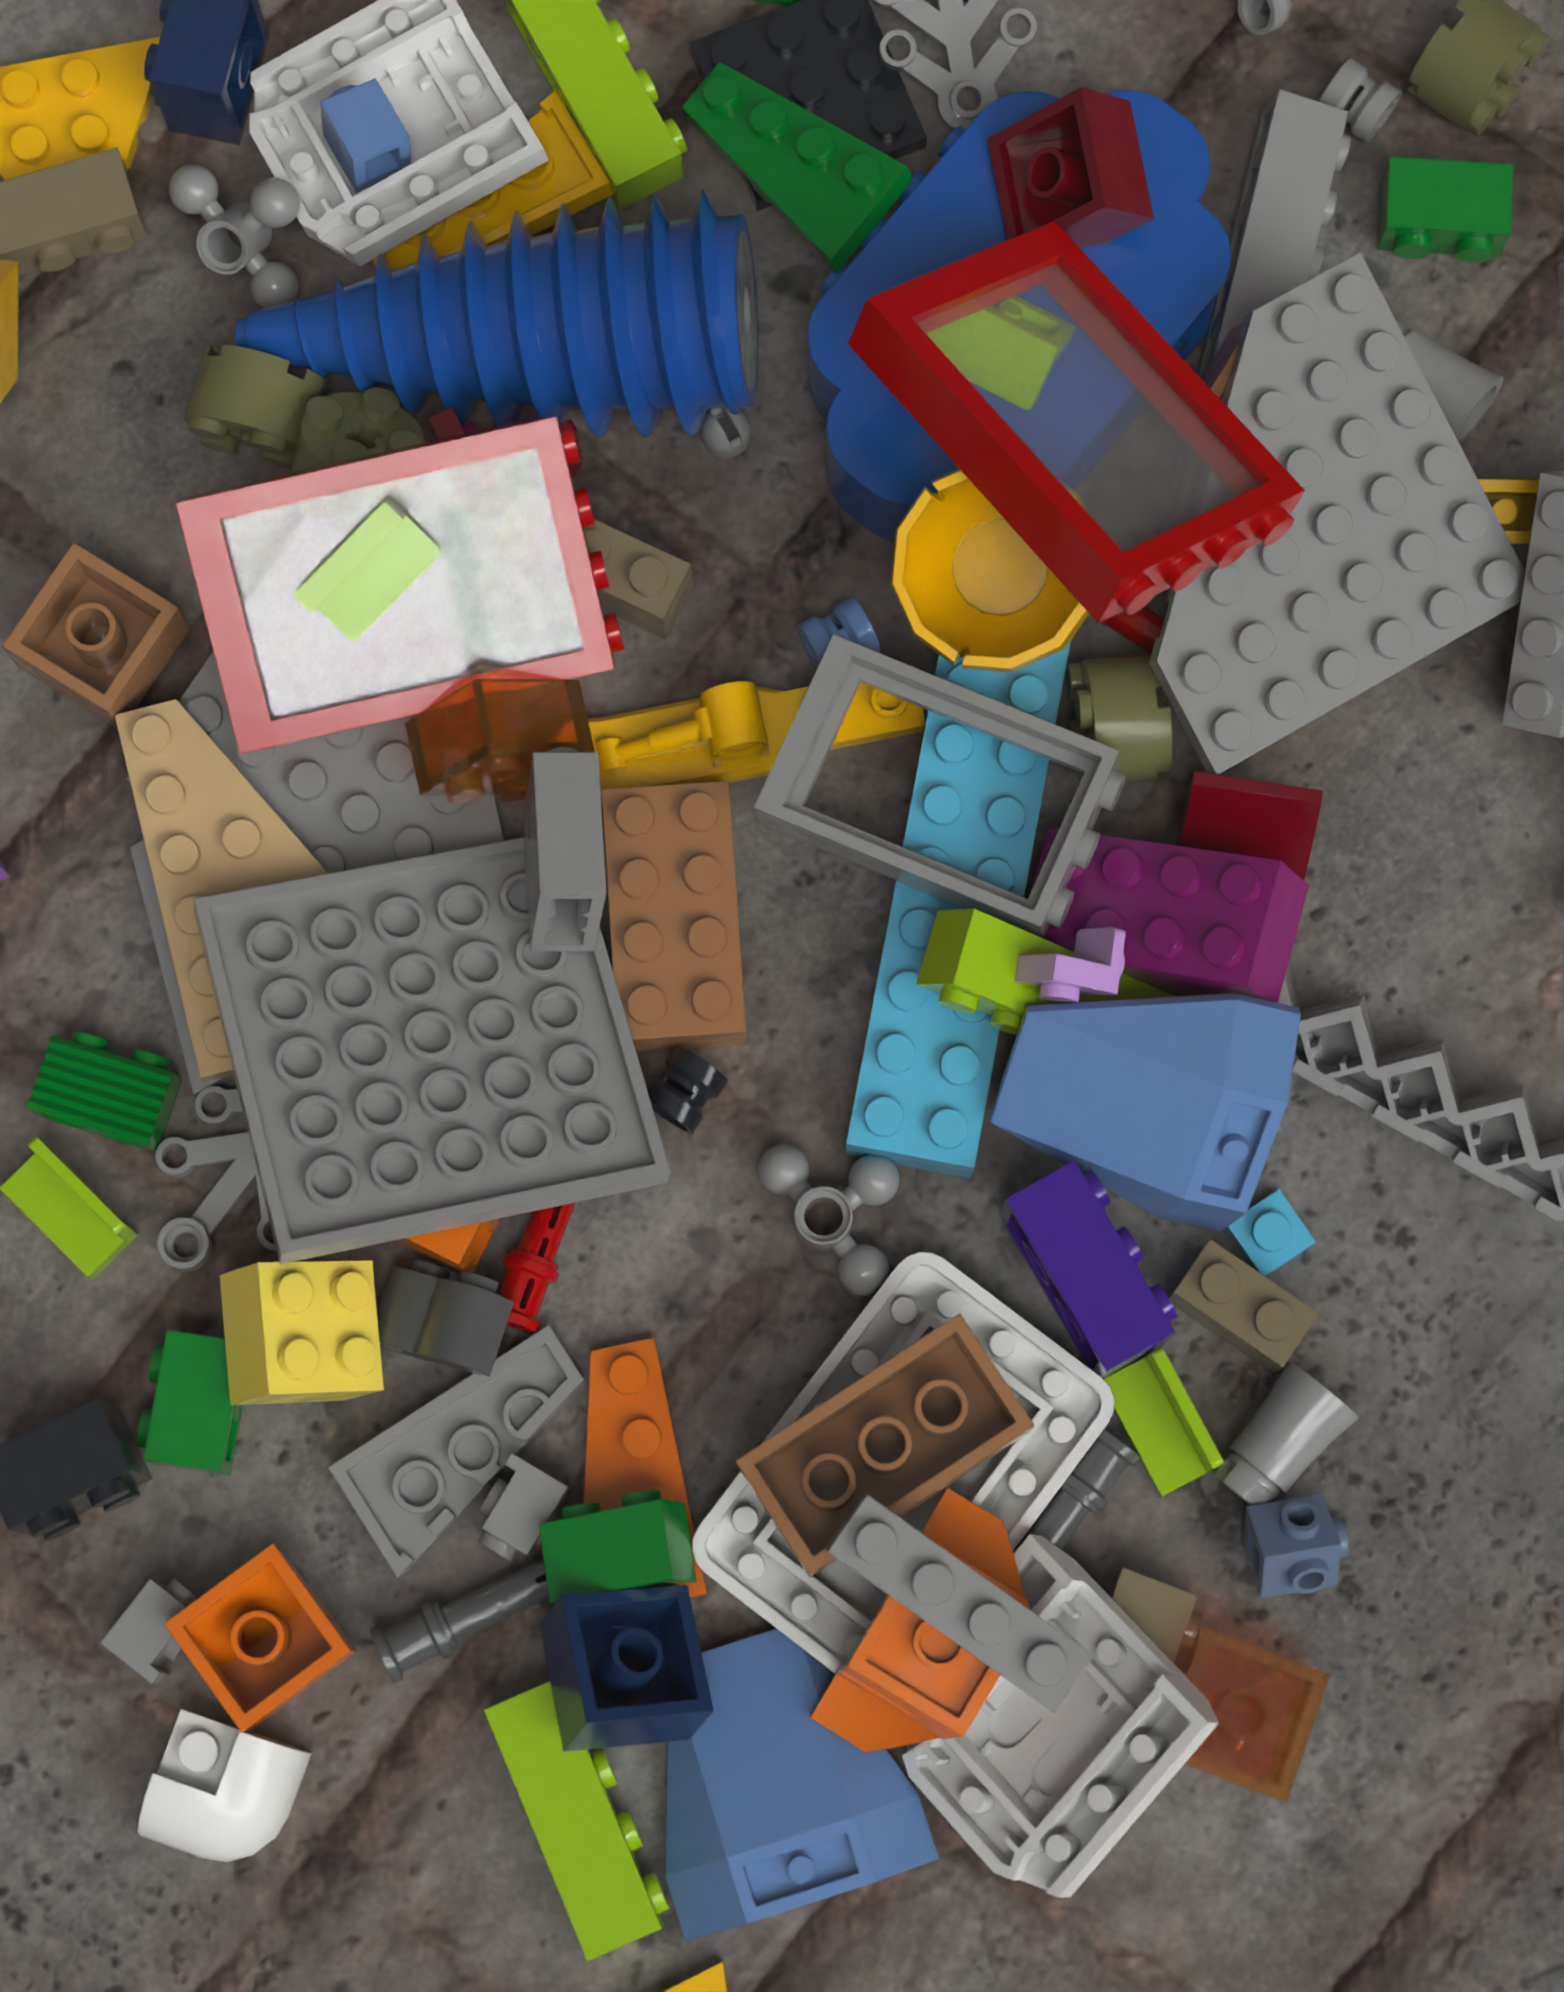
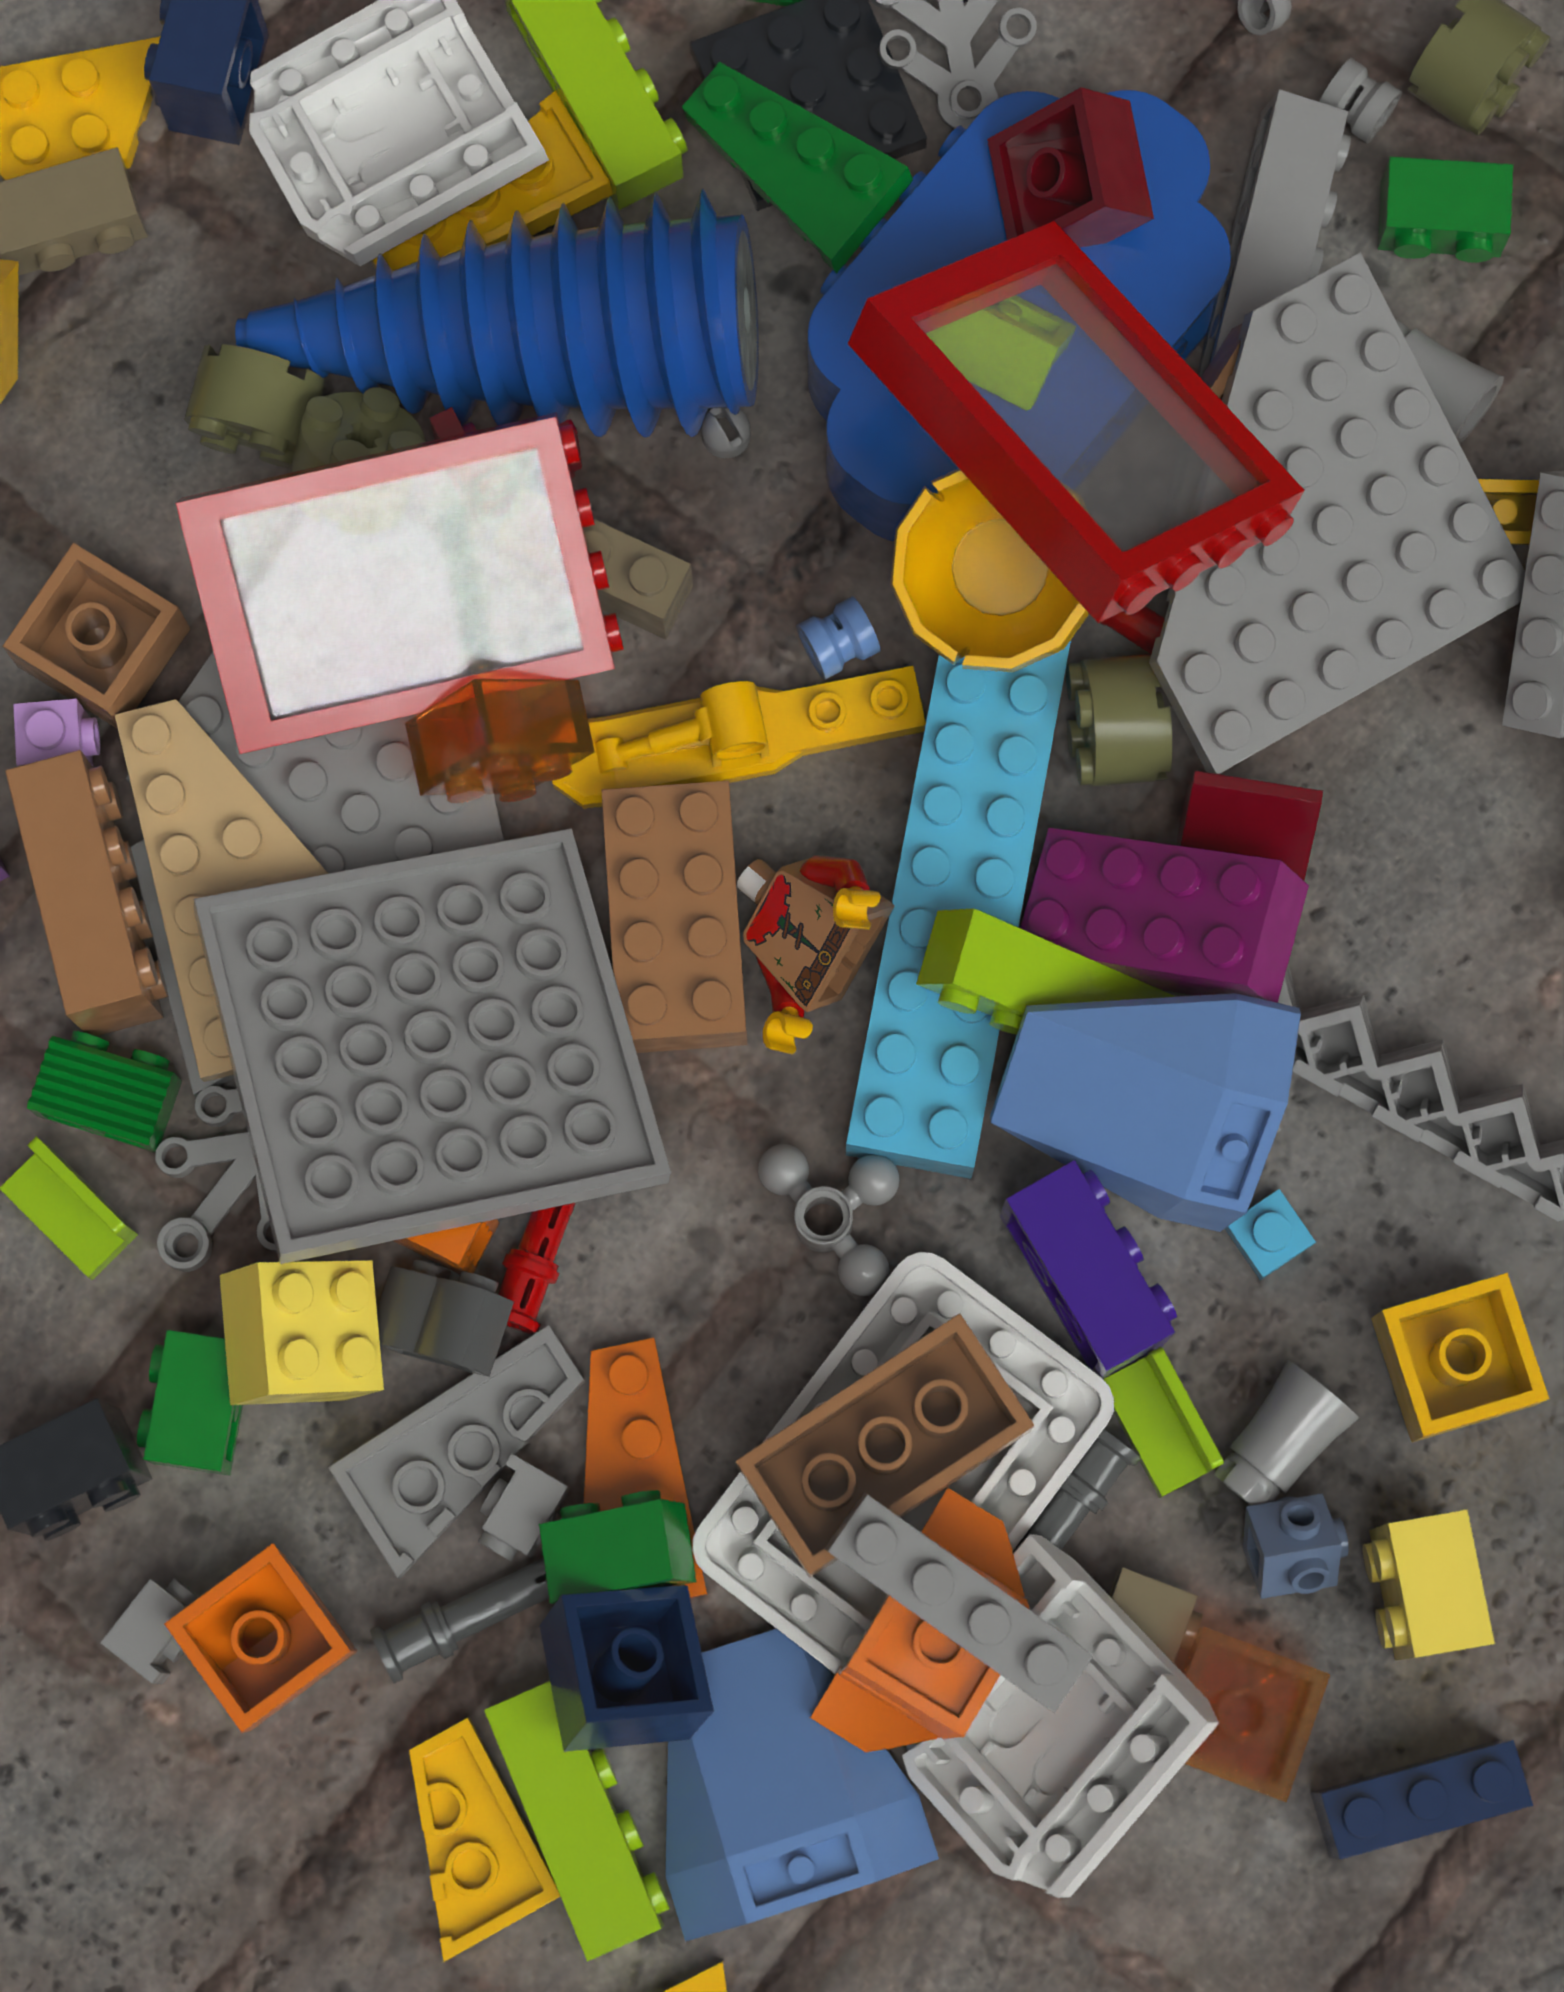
(54, 729): none -> lavender brick
(86, 893): none -> medium nougat brick
(220, 1789): white brick -> none
(271, 205): light grey piece -> none
(365, 134): medium blue brick -> none
(368, 569): lime panel -> none
(476, 1841): none -> yellow wing
(564, 850): light grey brick -> none
(693, 1078): black wheel -> none
(809, 936): none -> torso
(817, 725): light grey door -> none
(1091, 971): lavender bracket -> none
(1243, 1307): dark tan brick -> none
(1421, 1799): none -> dark blue brick
(1428, 1586): none -> light yellow brick
(1459, 1357): none -> yellow brick

